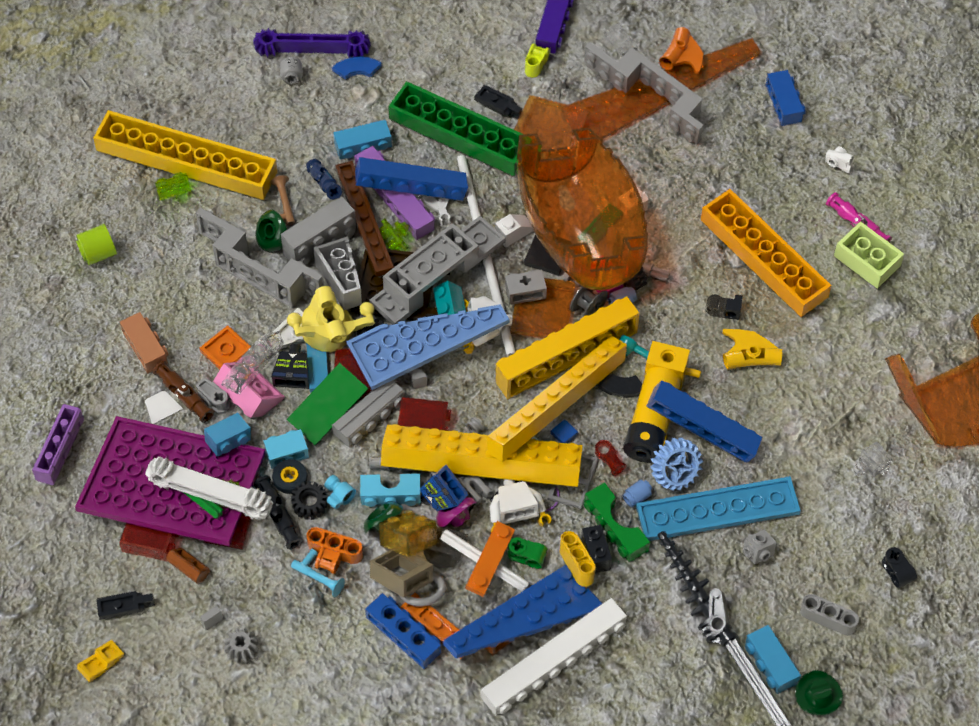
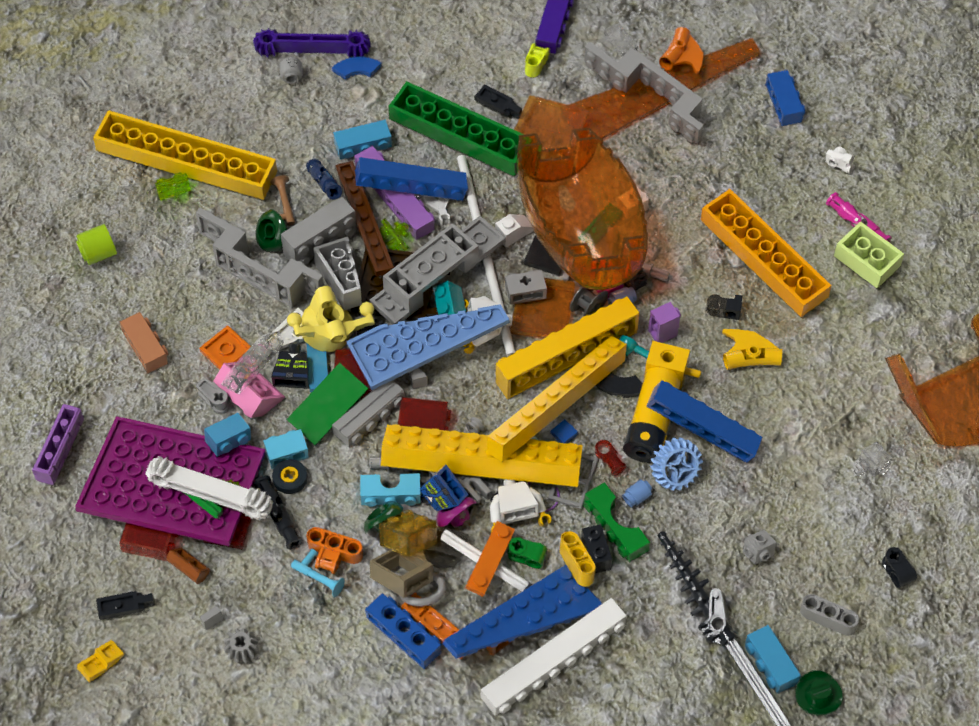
(161, 406): white sticker -> none
(176, 384): reddish brown piece -> none
(305, 490): black tyre -> none
(342, 492): medium azure piece -> none
(664, 322): none -> medium lavender brick
(718, 508): dark azure plate -> none

